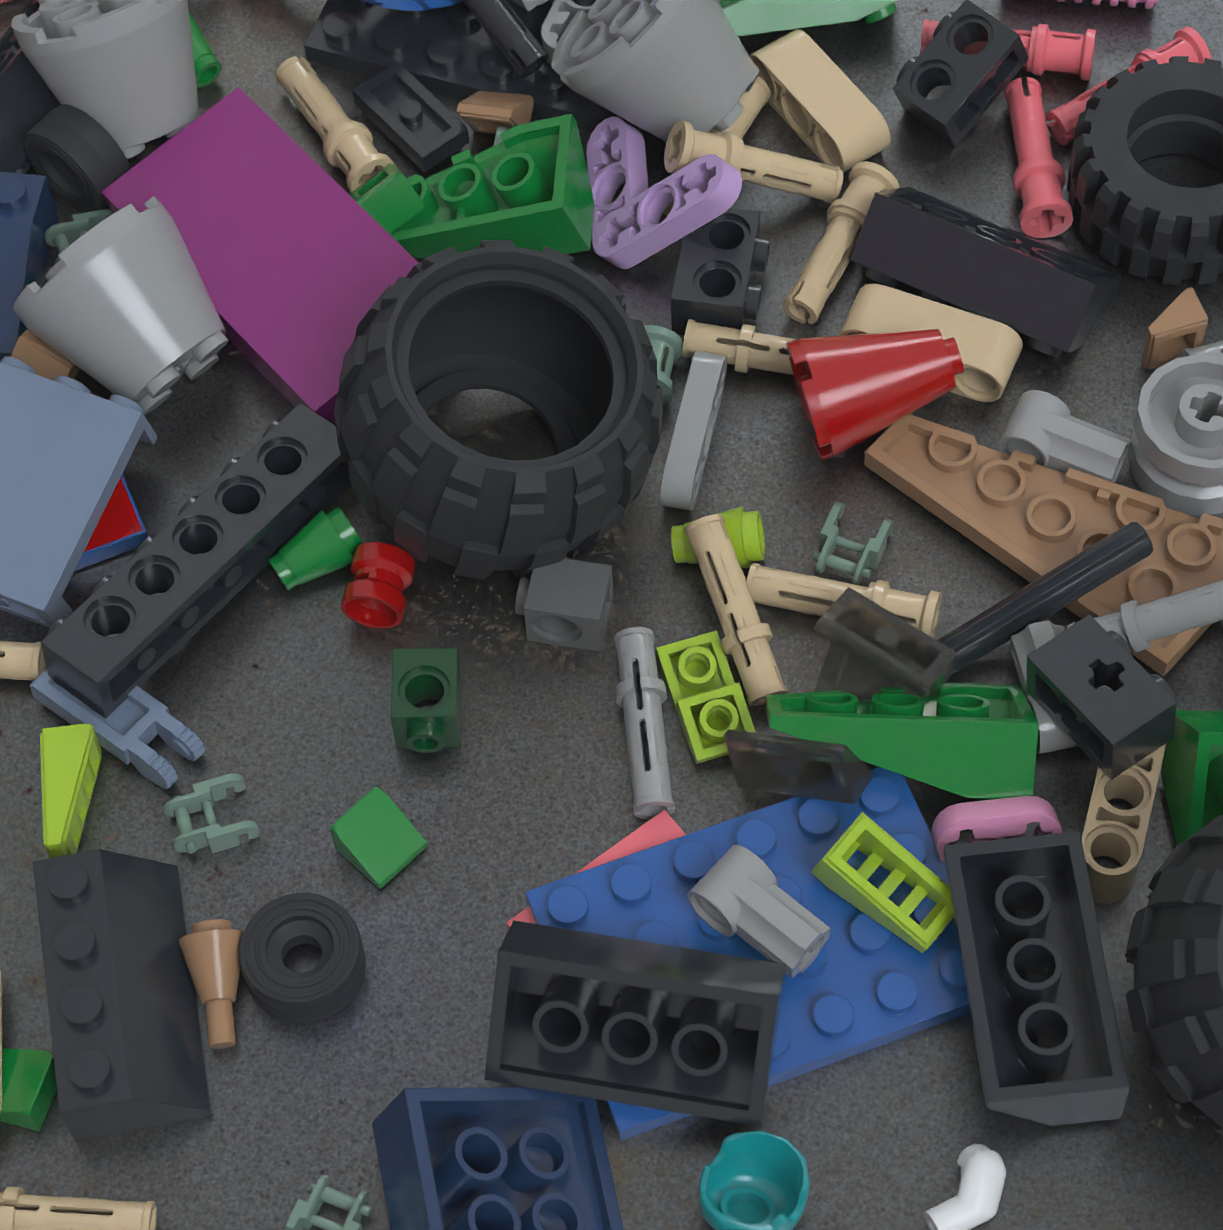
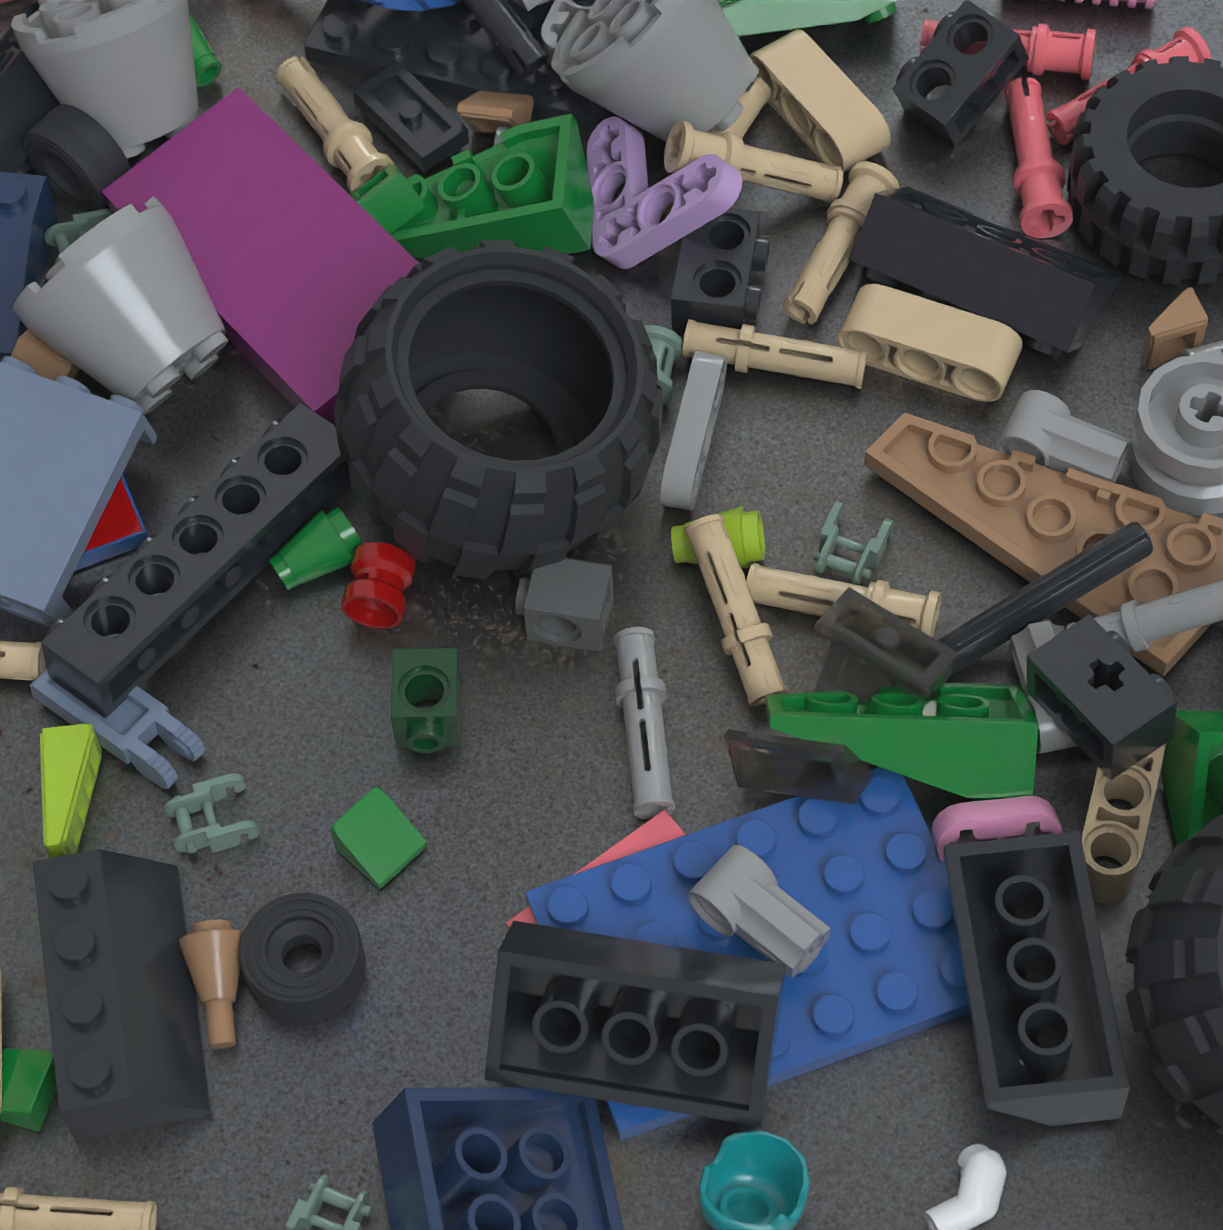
(703, 694): lime slope -> none
(869, 381): red cone -> none
(873, 901): lime slope -> none

